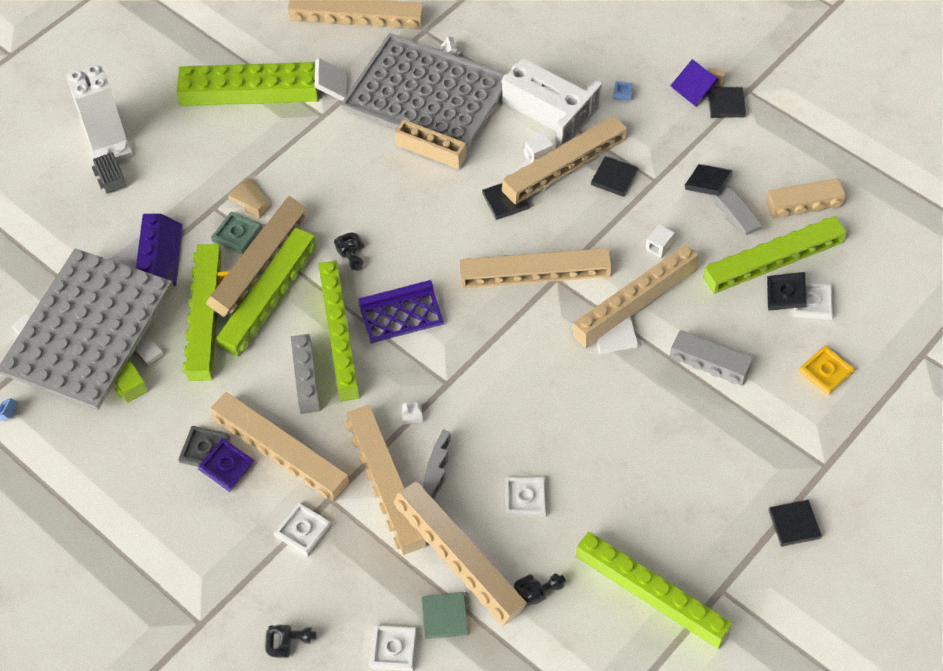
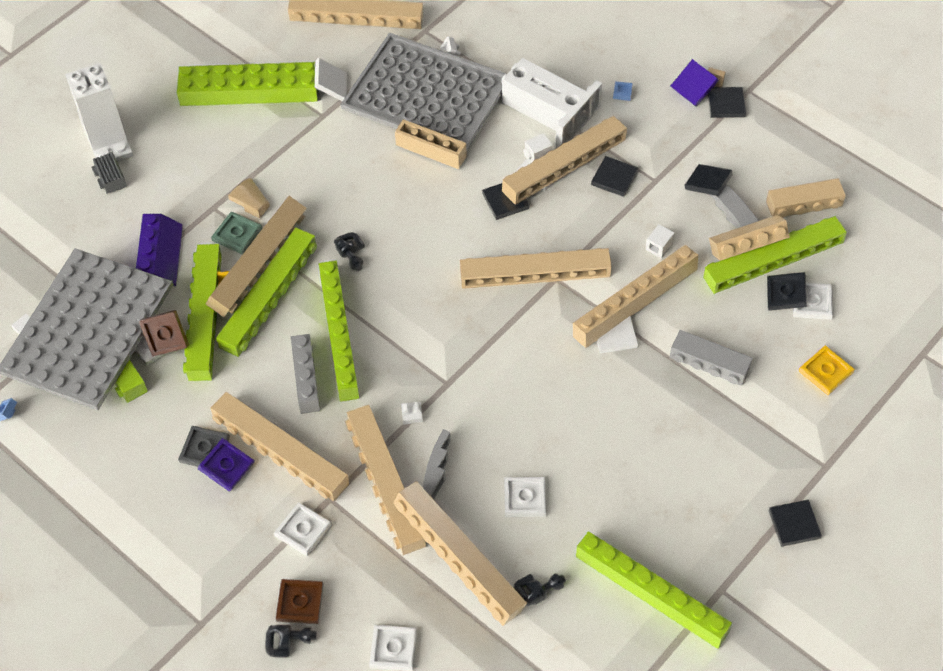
(164, 333): none -> reddish brown plate
(299, 601): none -> reddish brown plate
(395, 297): dark purple fence -> none
(444, 615): sand green tile -> none
(749, 237): none -> tan brick

